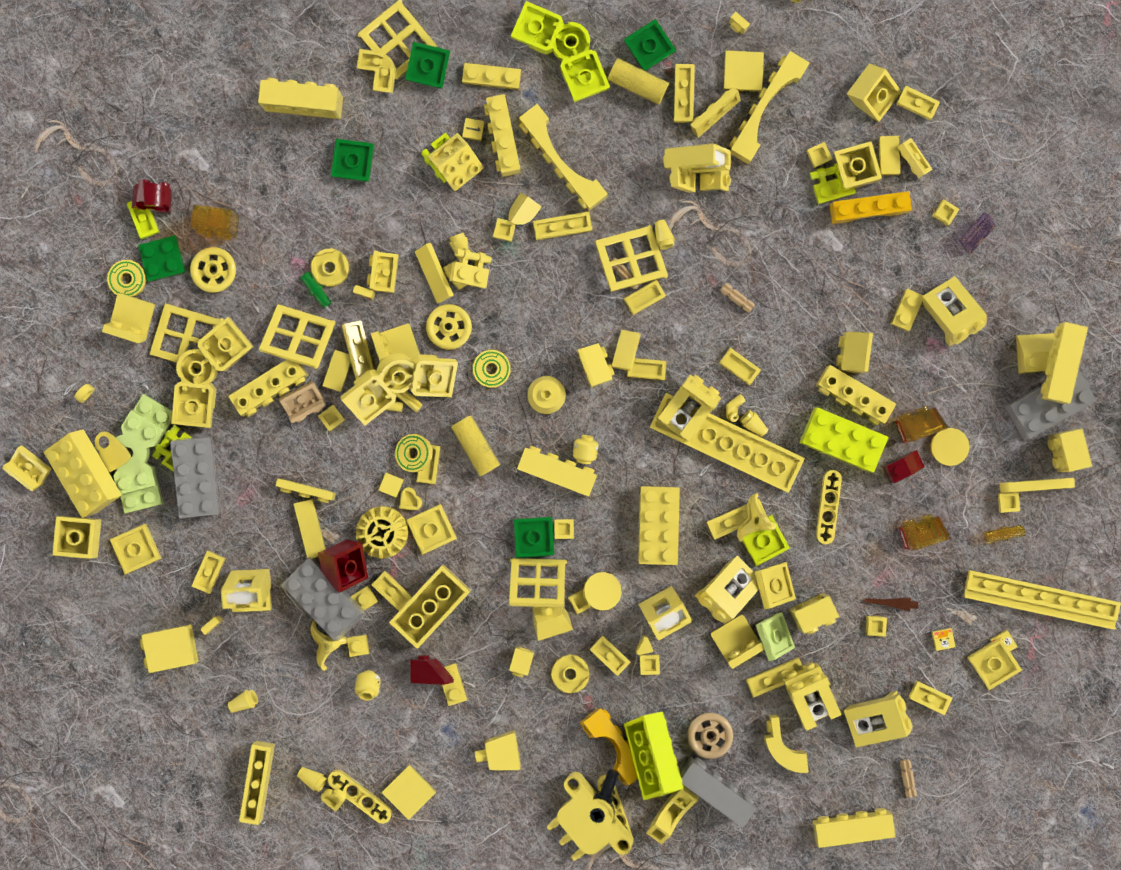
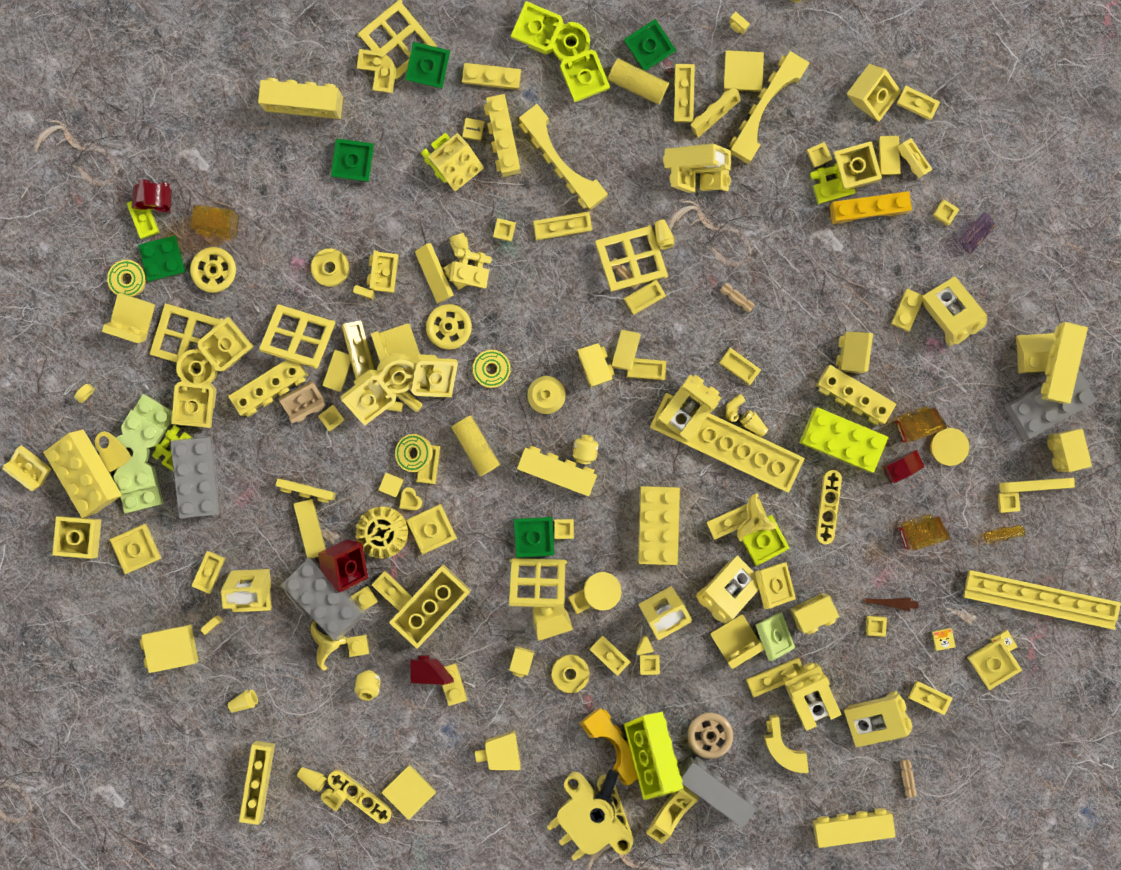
(315, 290): green pin -> none
(523, 210): light yellow brick -> none

